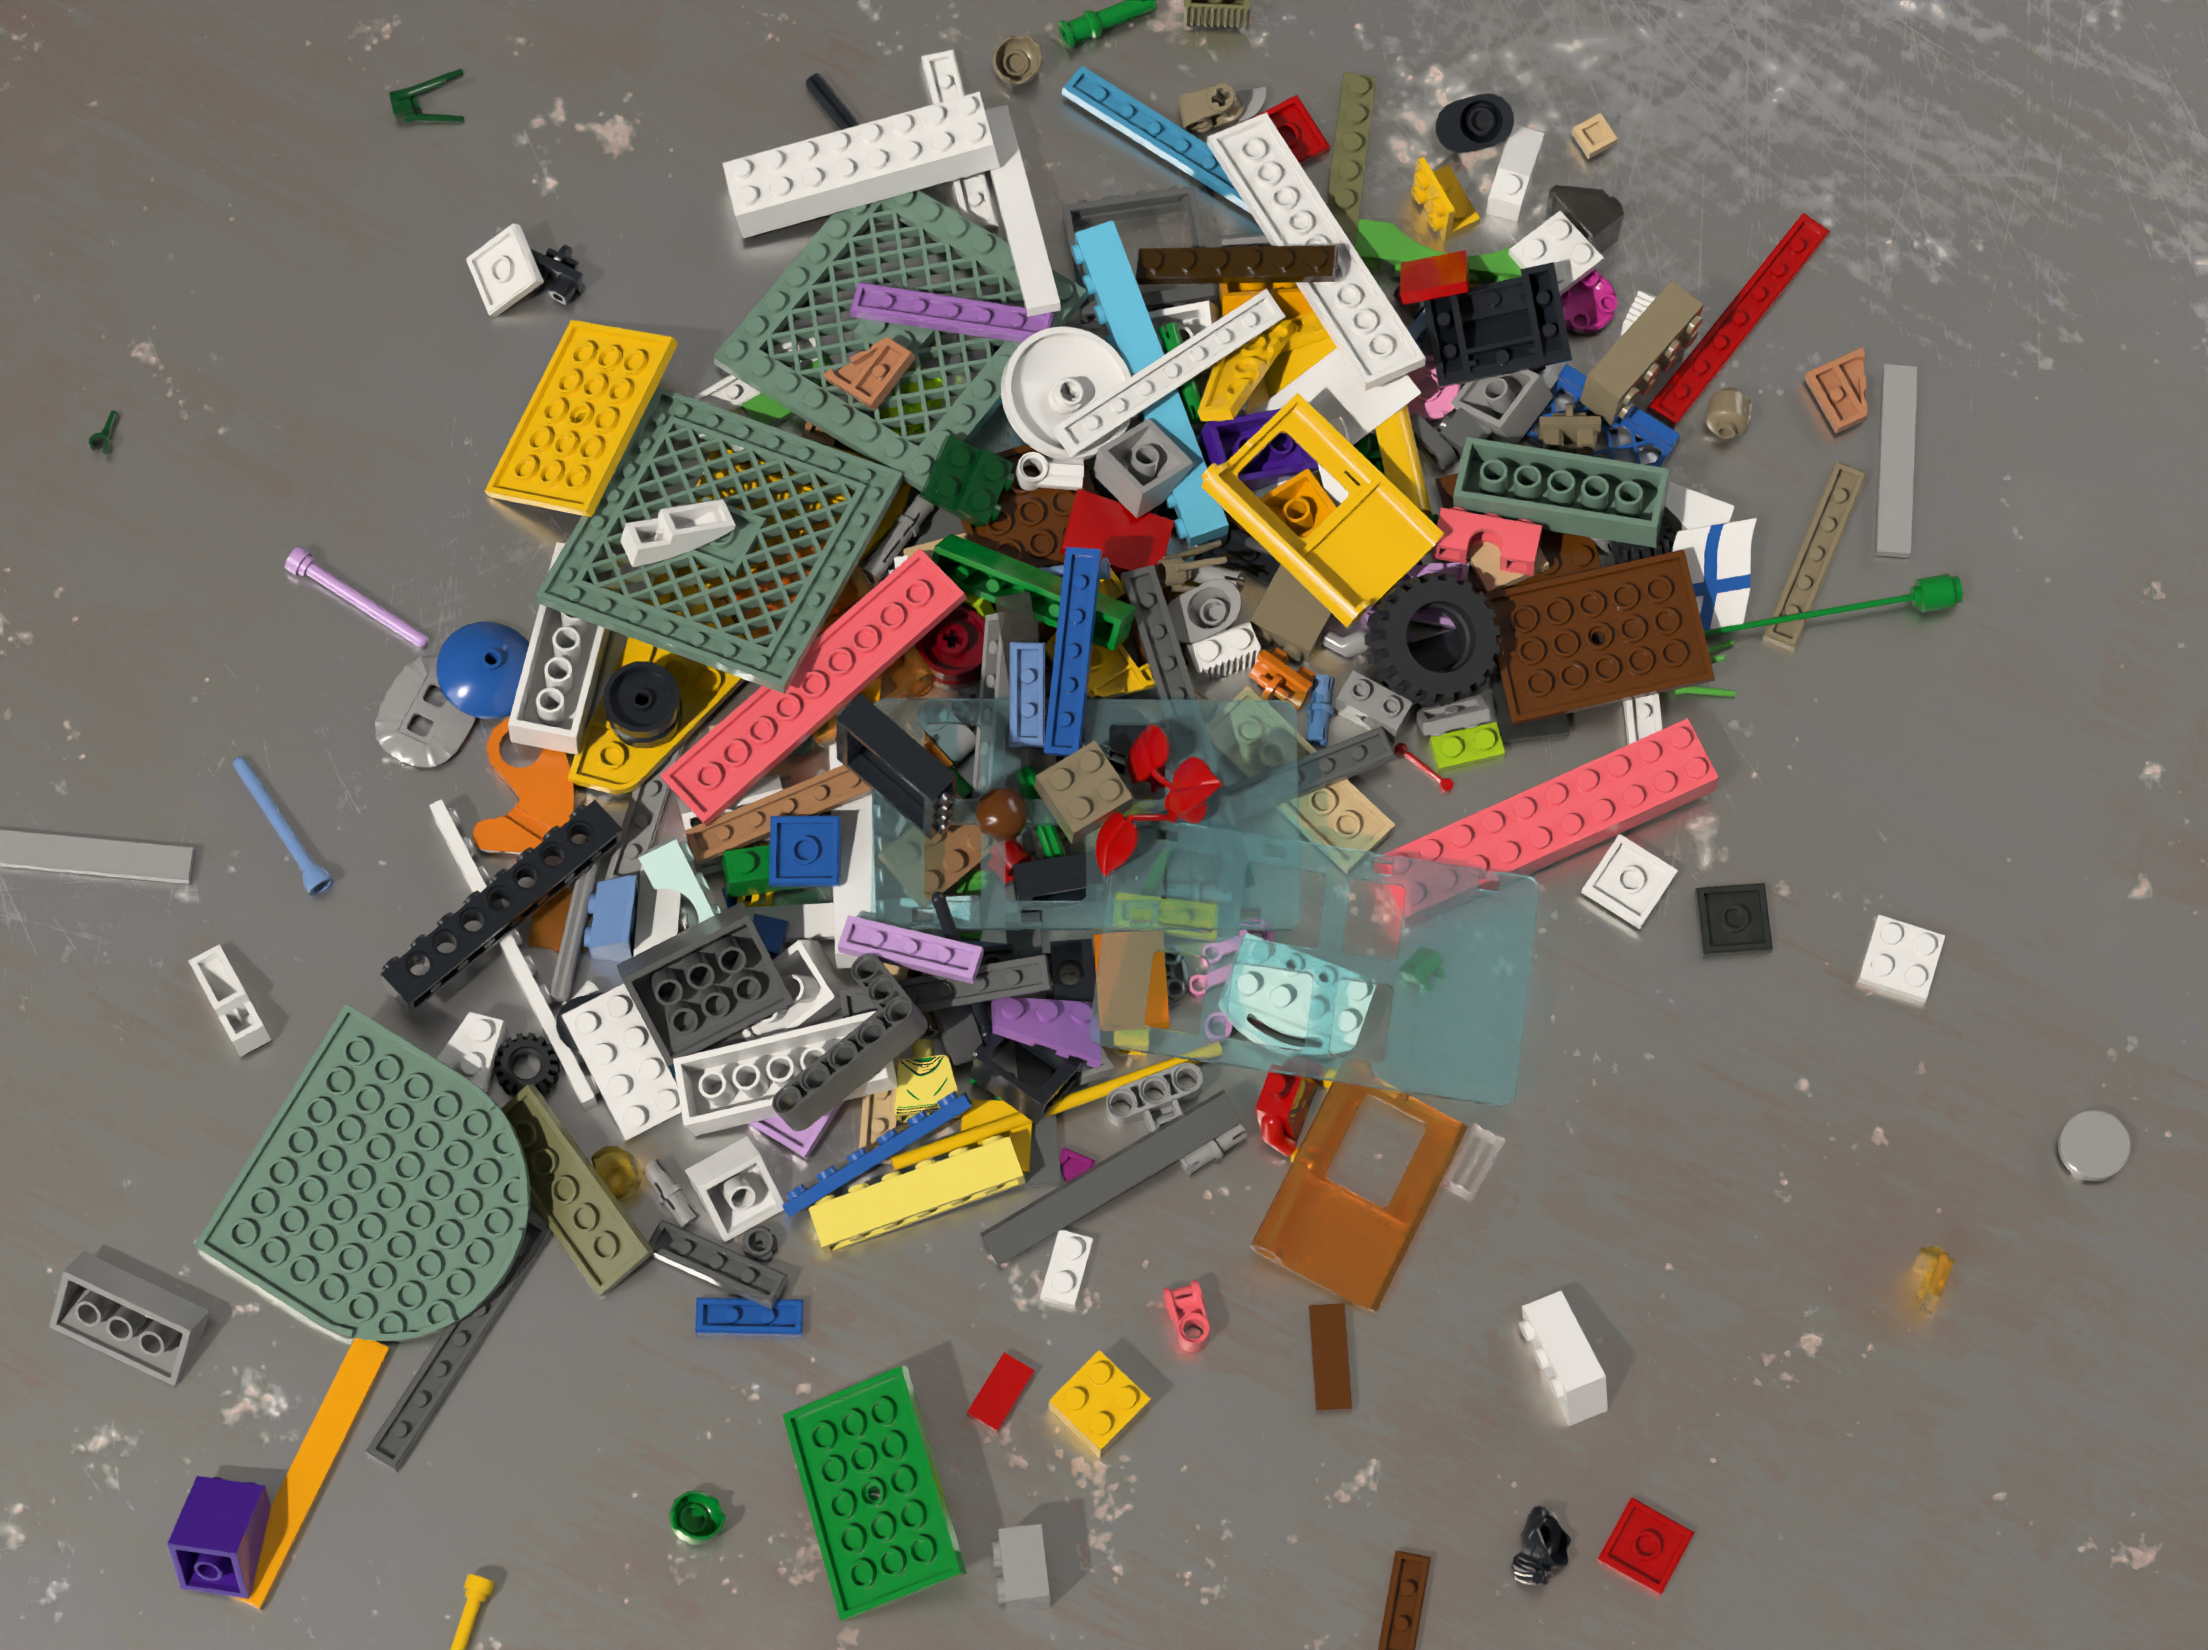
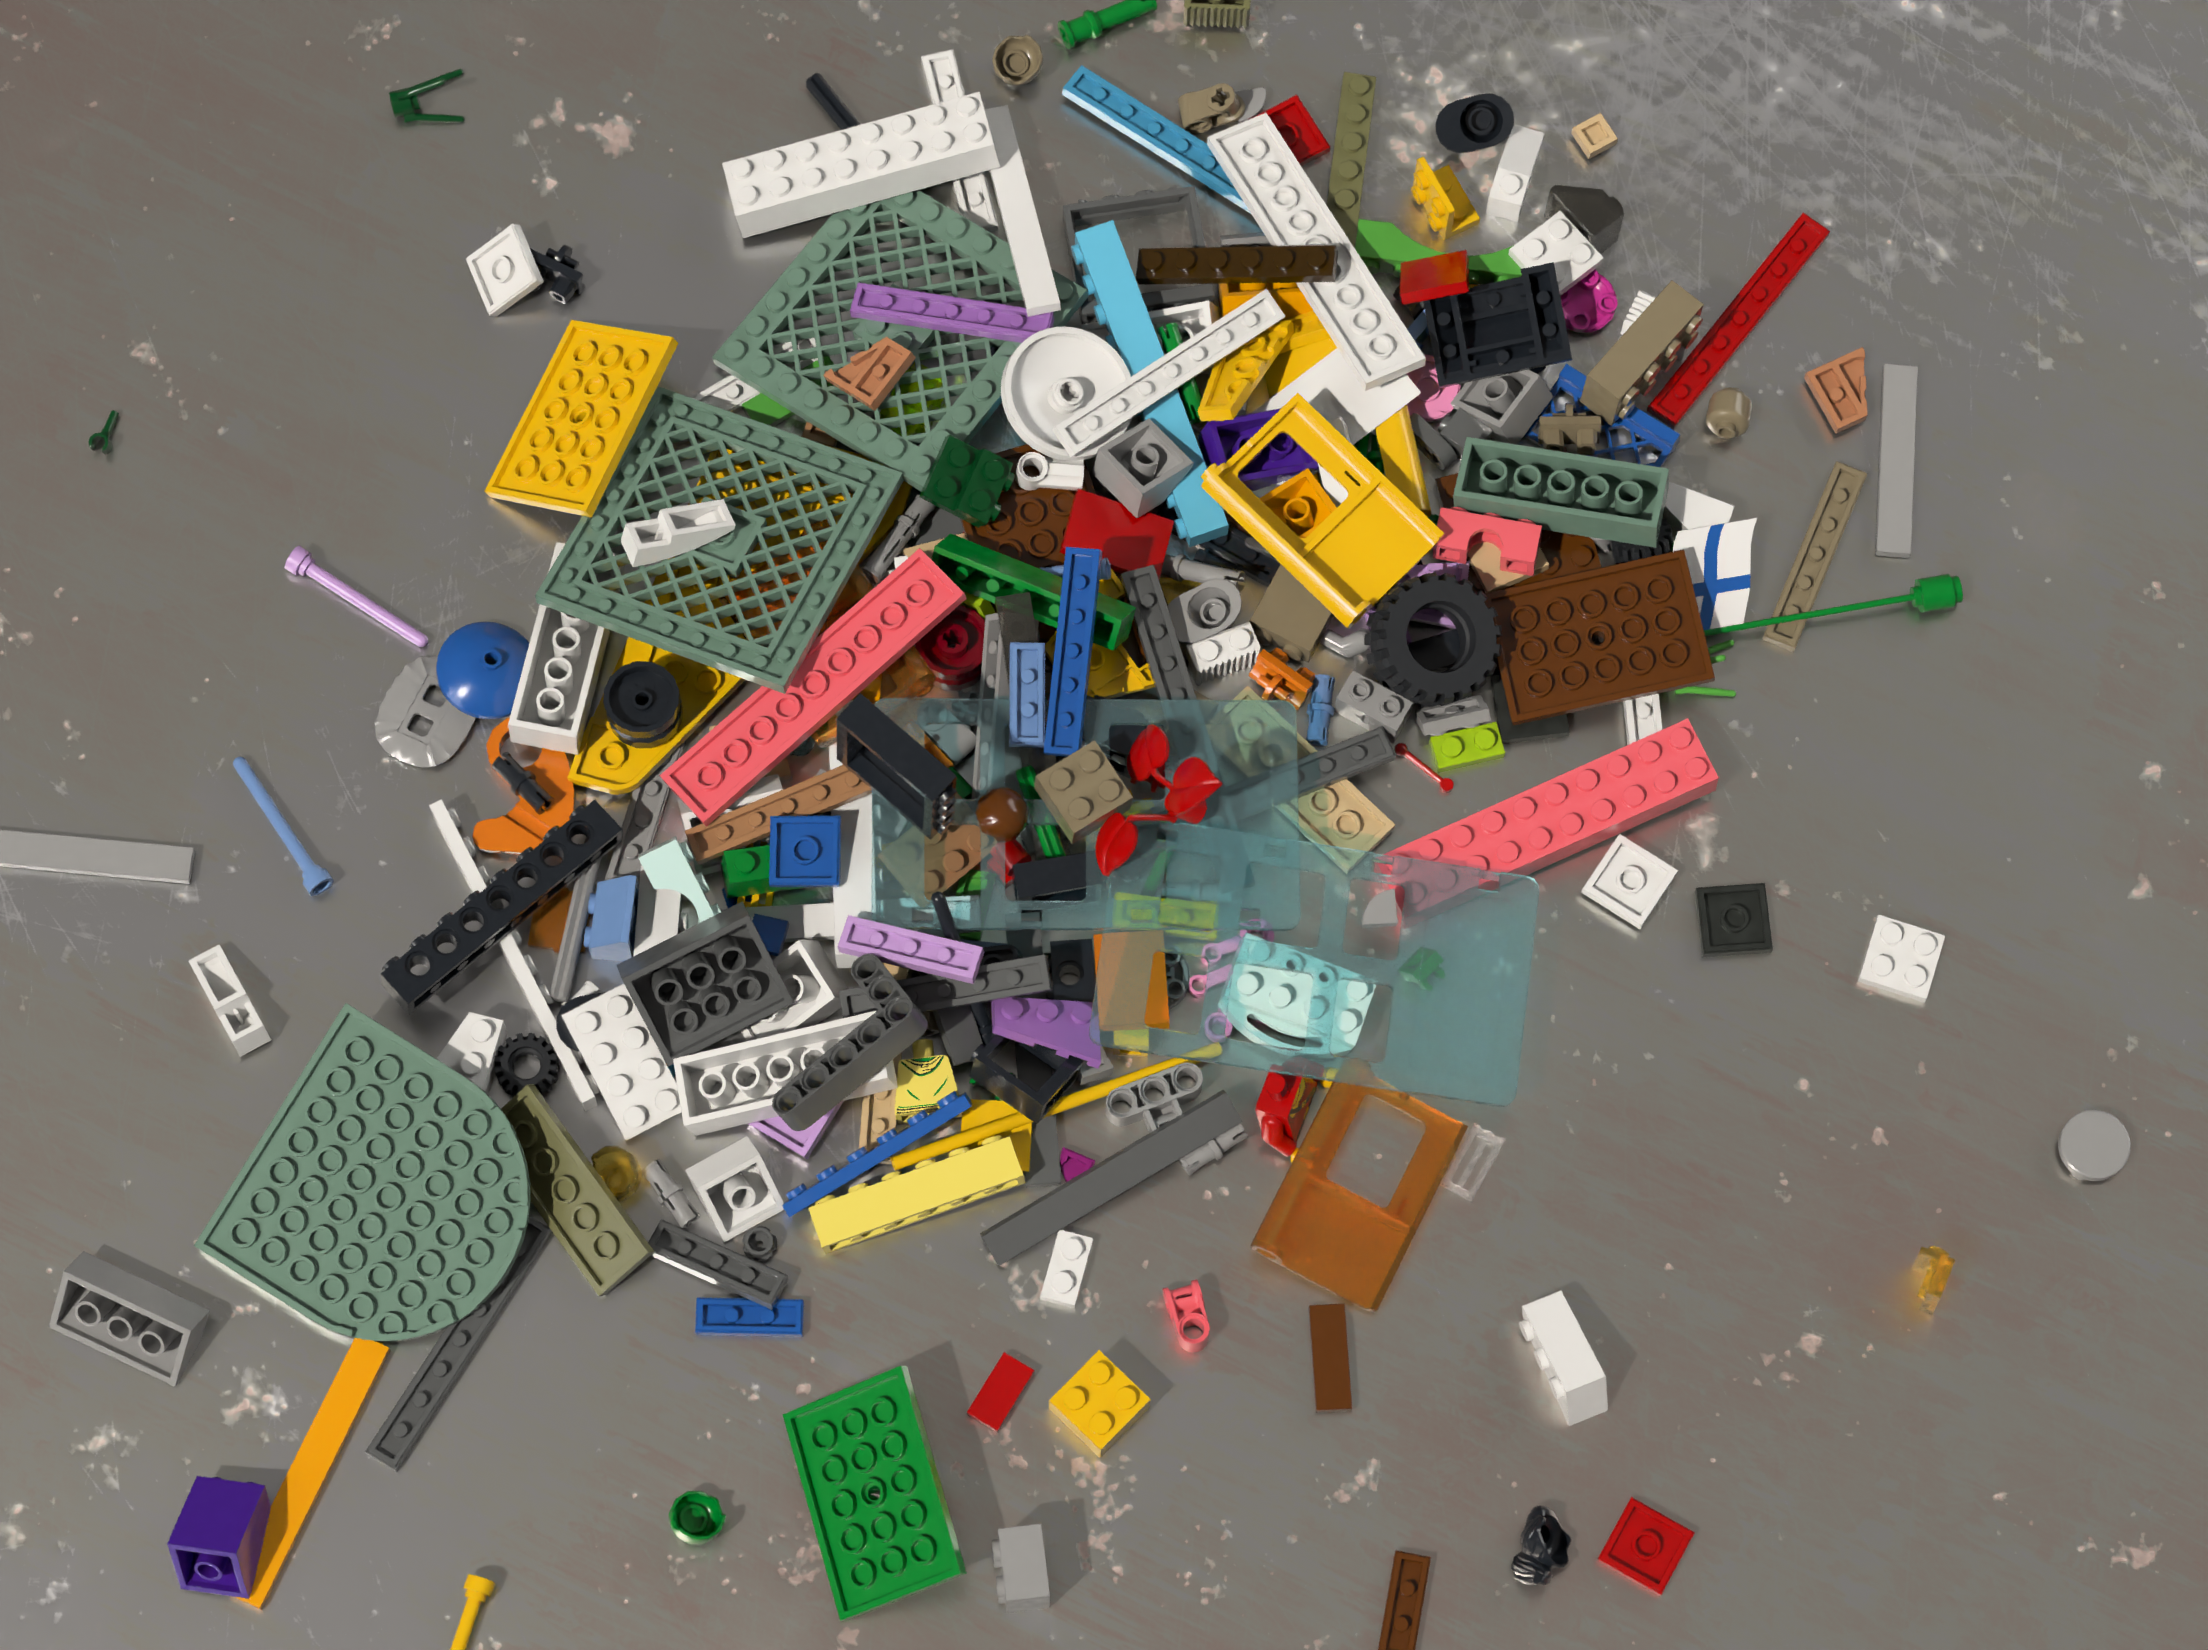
(523, 783): none -> black pin
(1174, 570): dark tan plant -> none
(1381, 911): none -> light grey tile

